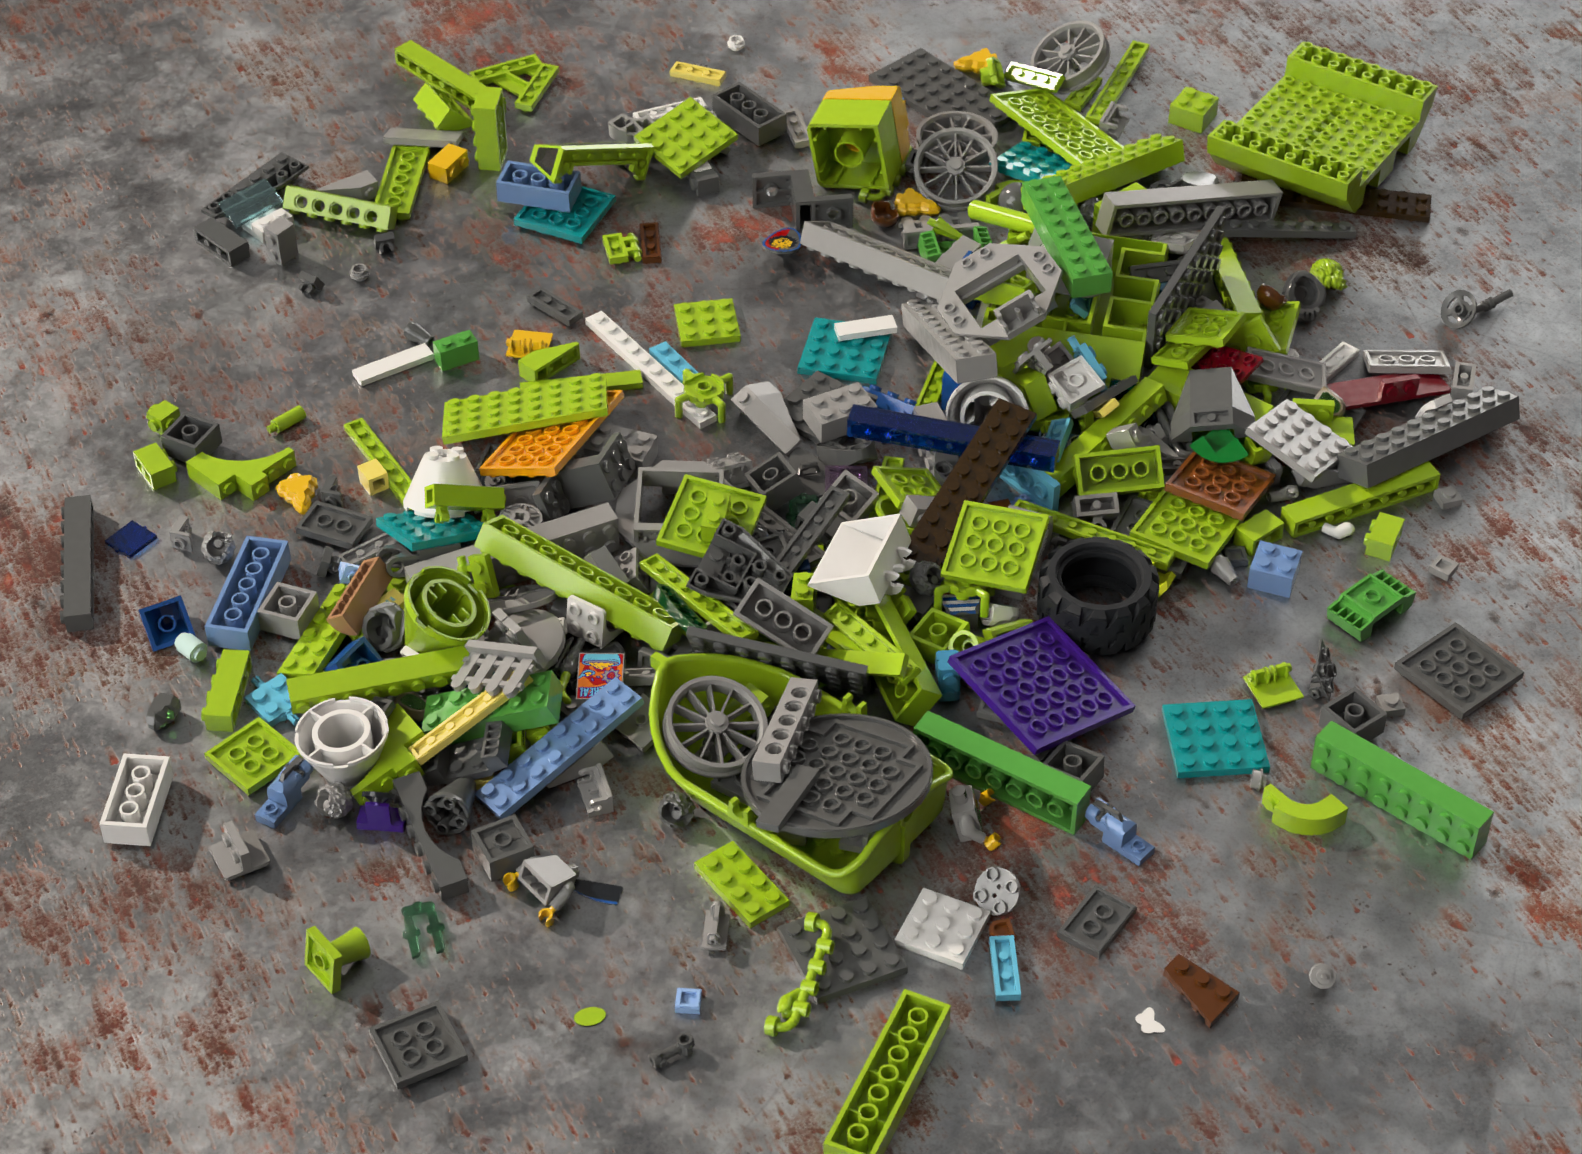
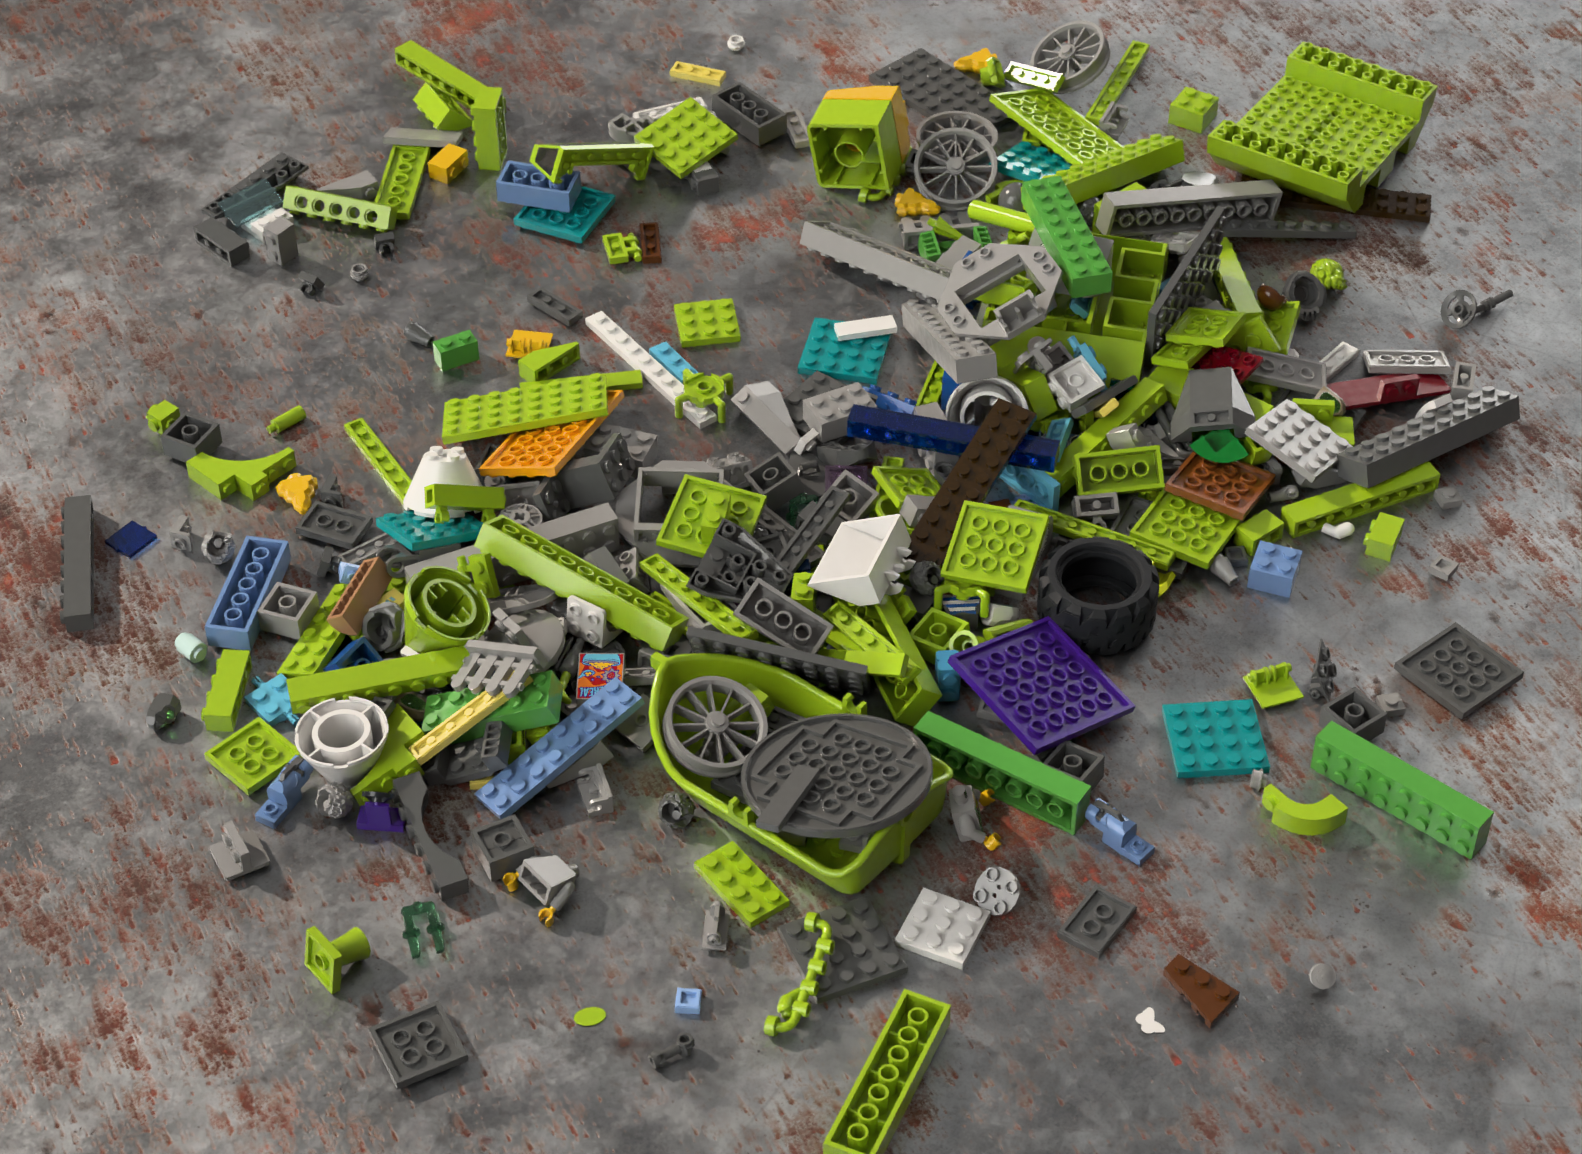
(136, 799): white brick -> none
(155, 466): lime brick -> none
(165, 622): blue slope -> none
(373, 477): light yellow brick -> none
(393, 364): white tile -> none
(452, 806): dark grey cone -> none
(507, 77): lime plate -> none
(598, 891): black sticker -> none
(677, 608): dark green beam -> none
(783, 242): shield -> none
(786, 730): light grey brick -> none
(796, 190): dark grey bracket -> none
(807, 442): none -> white plate
(883, 214): reddish brown hair -> none
(1002, 928): dark orange tile -> none
(1005, 968): medium azure plate -> none
(1079, 98): lime plate -> none
(1161, 271): dark grey plate -> none
(1368, 602): bright green plate -> none

